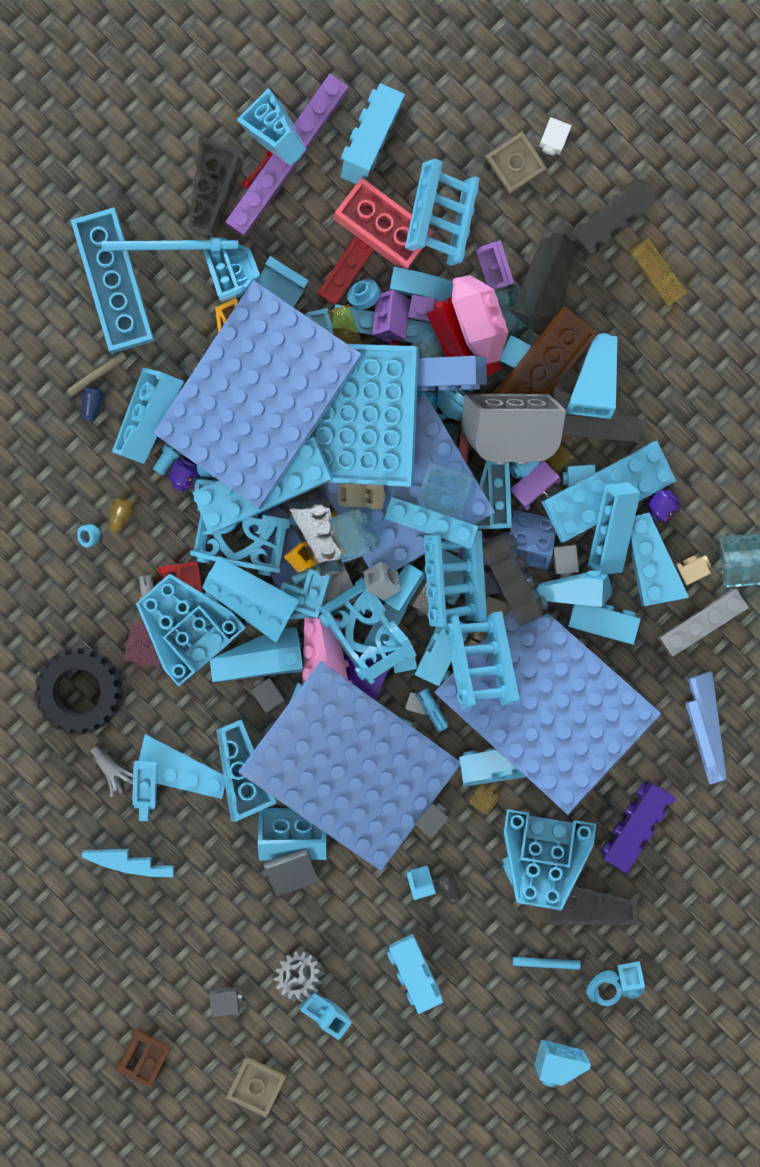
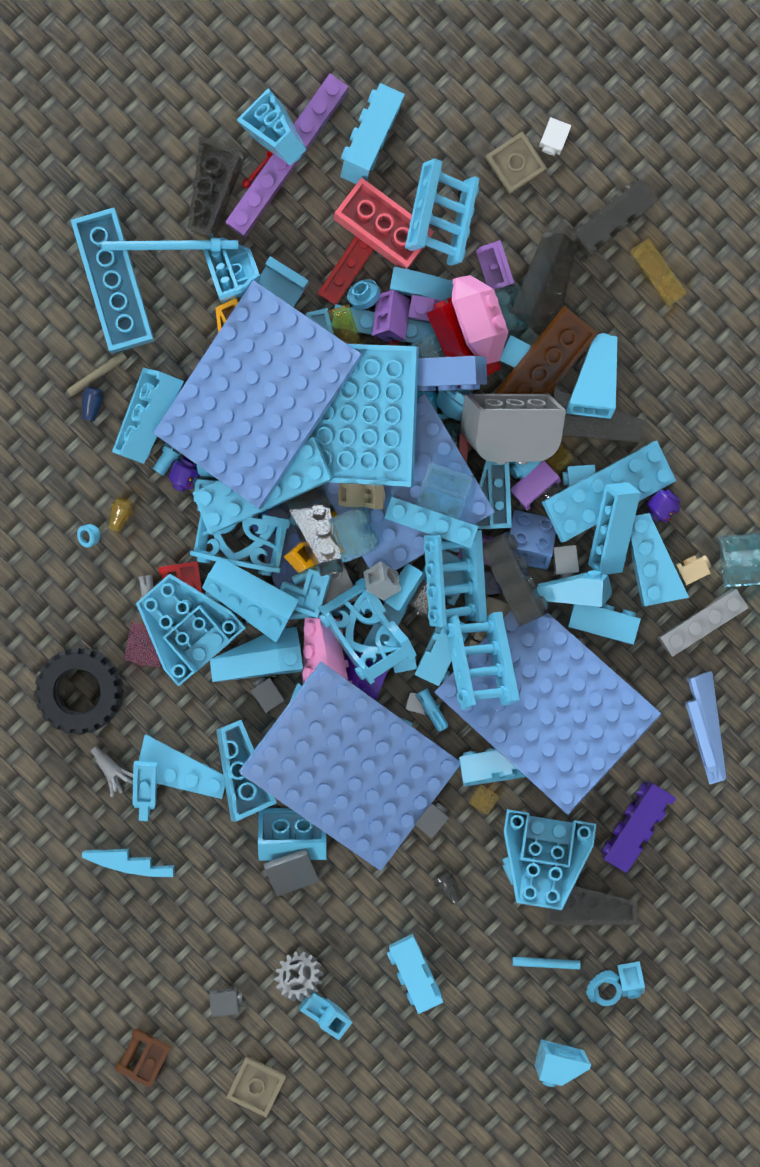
(420, 882): medium azure panel -> none

